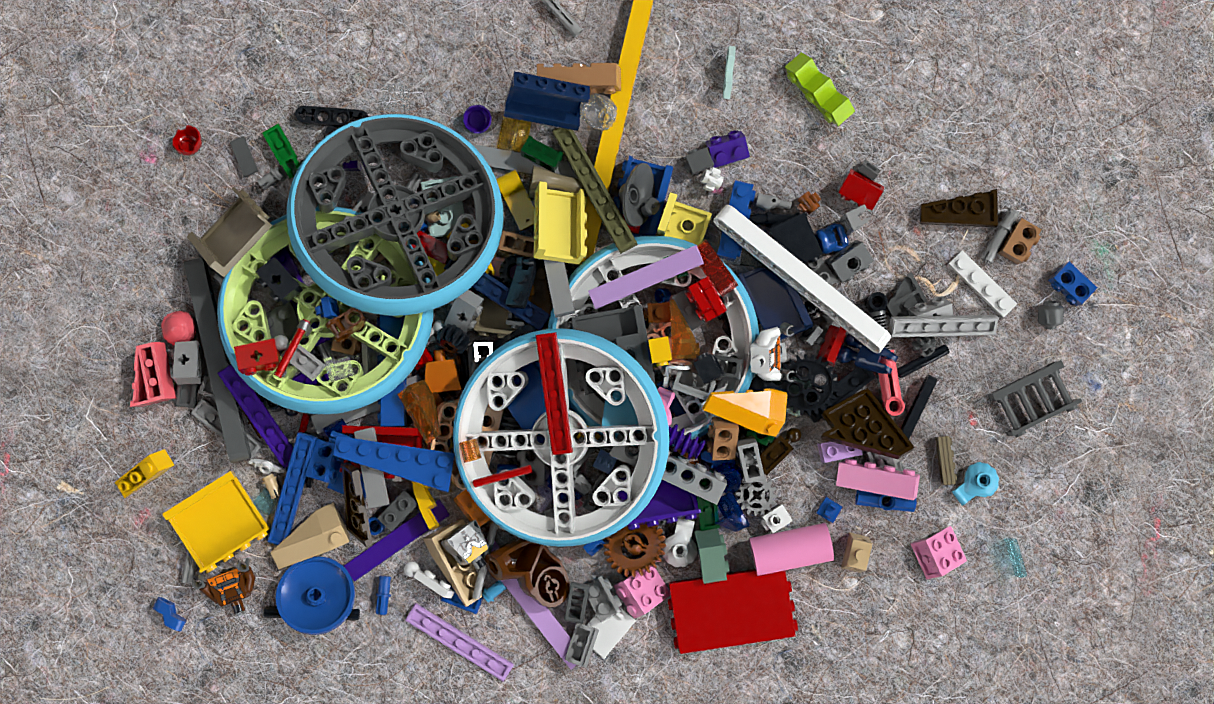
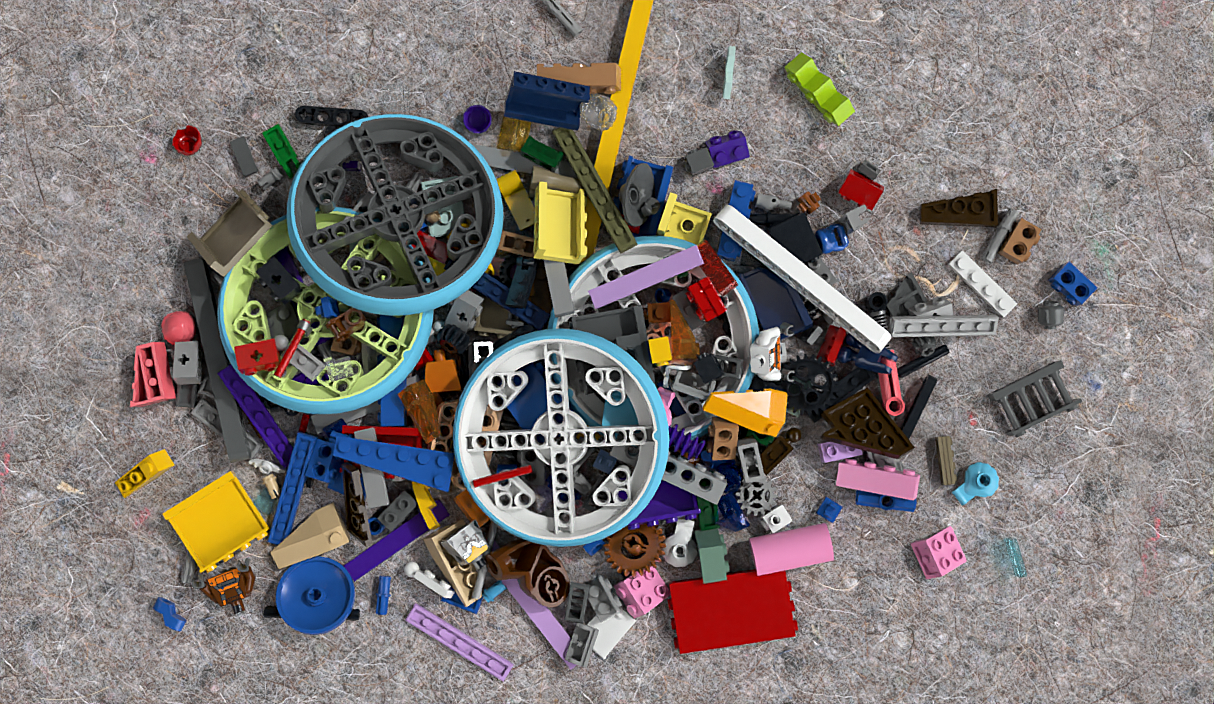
(470, 450): clear orange beam -> none
(554, 393): red tile -> none
(711, 179): white gear -> none
(838, 262): dark grey brick -> none
(857, 553): tan torso -> none

